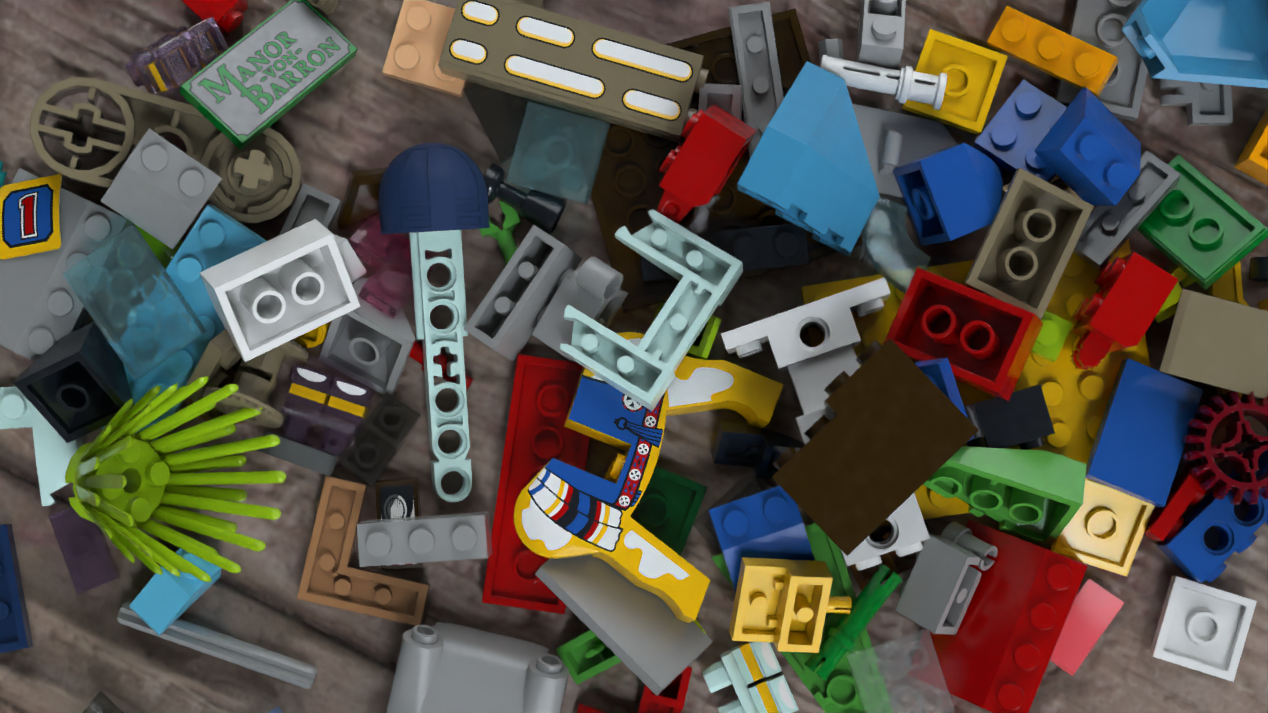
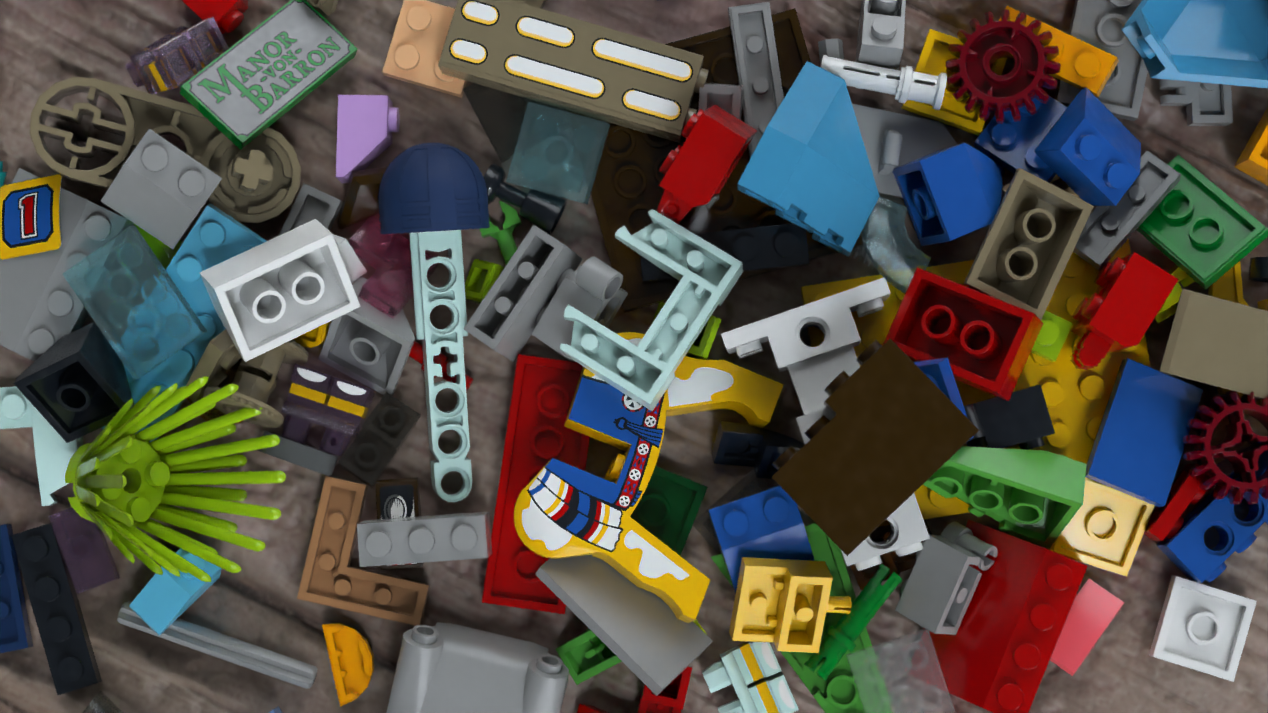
(56, 609): none -> black plate
(349, 659): none -> light orange plate
(363, 131): none -> lavender slope
(481, 279): none -> lime slope
(999, 41): none -> dark red gear

